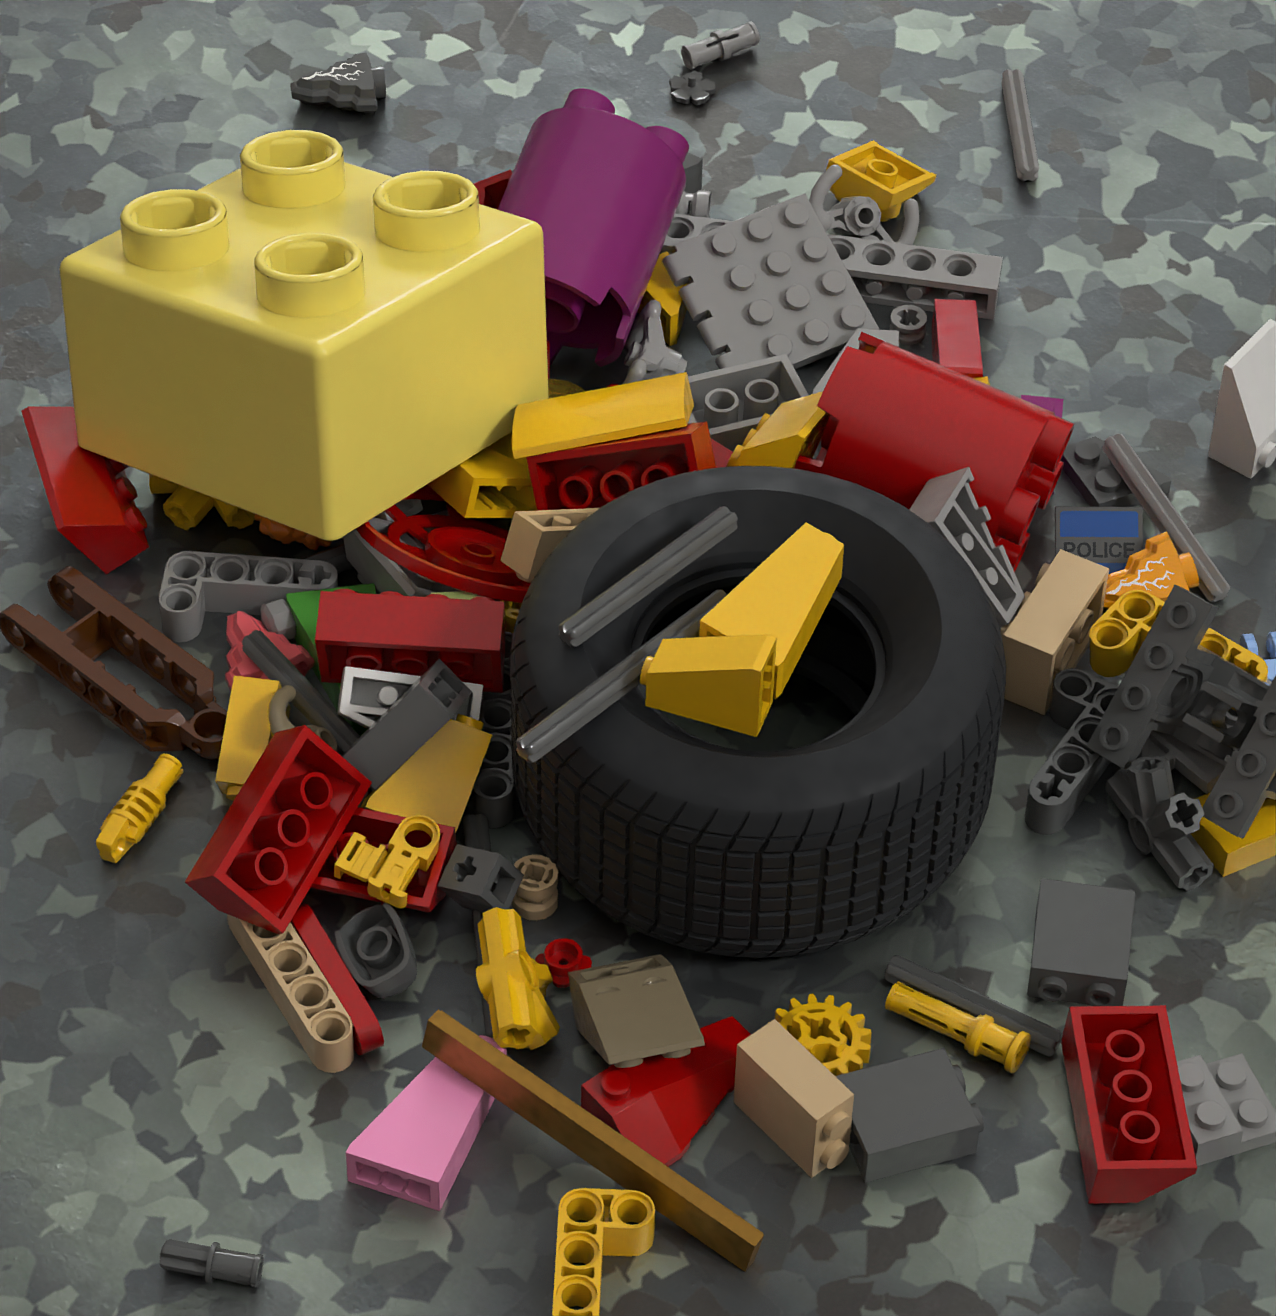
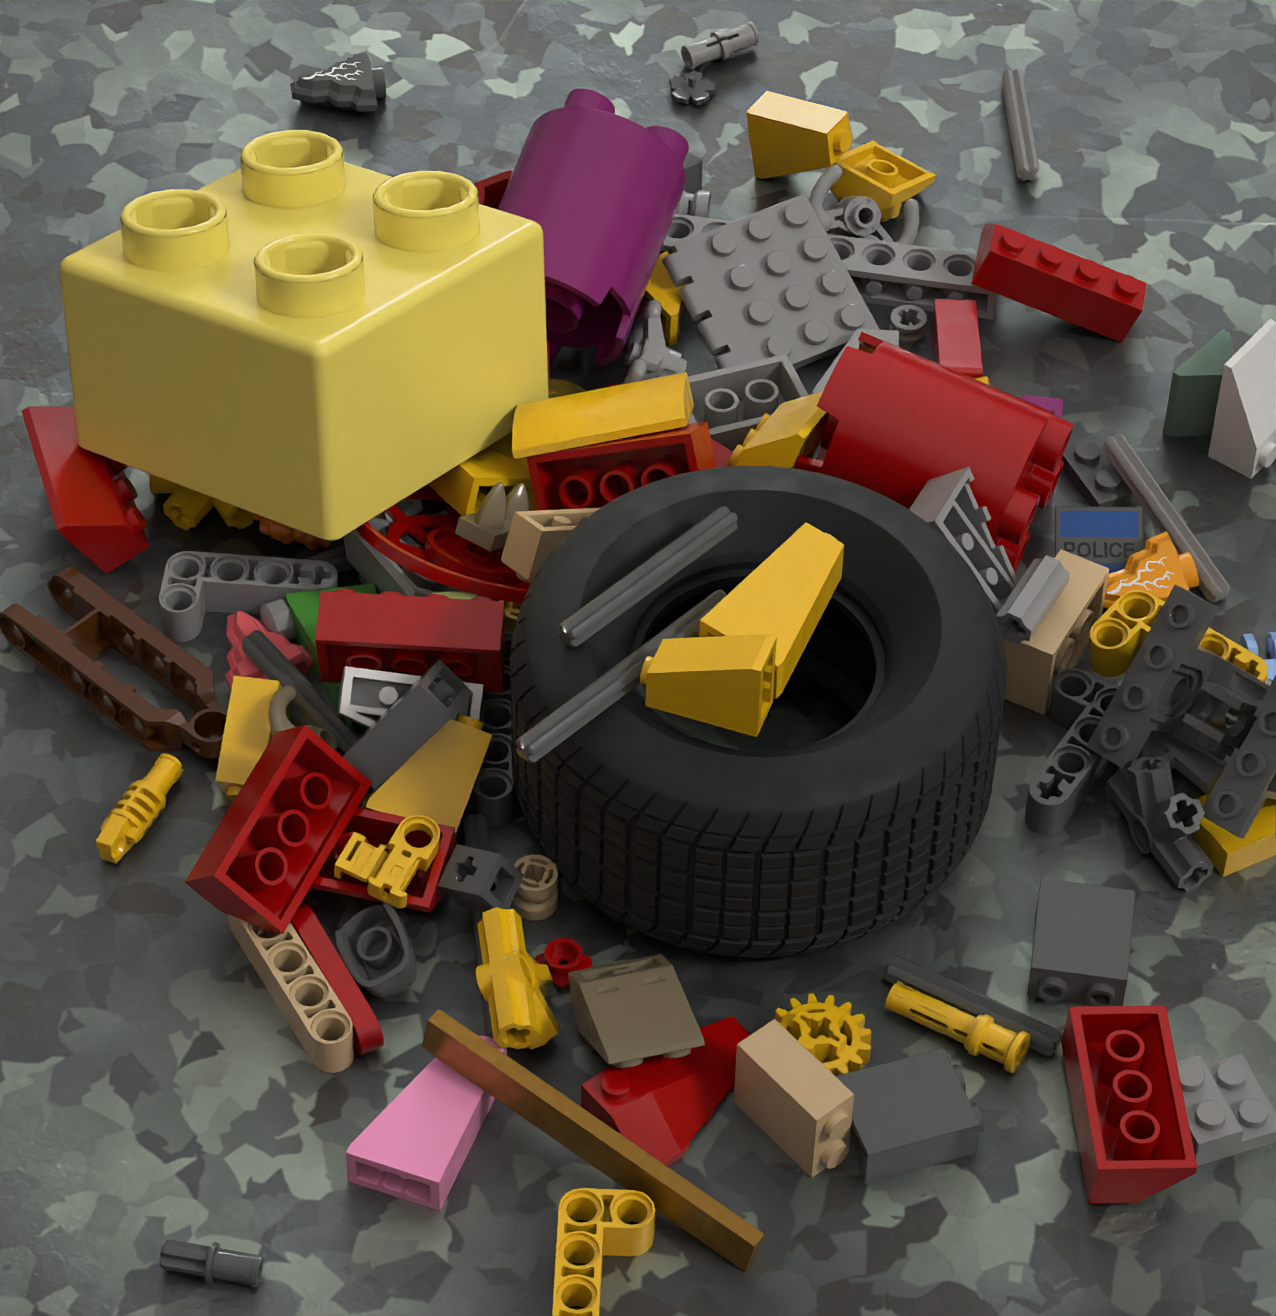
(494, 517): none -> dark tan tile
(795, 135): none -> yellow slope
(1032, 599): none -> light grey axle
(1057, 282): none -> red slope
(1197, 388): none -> sand green slope

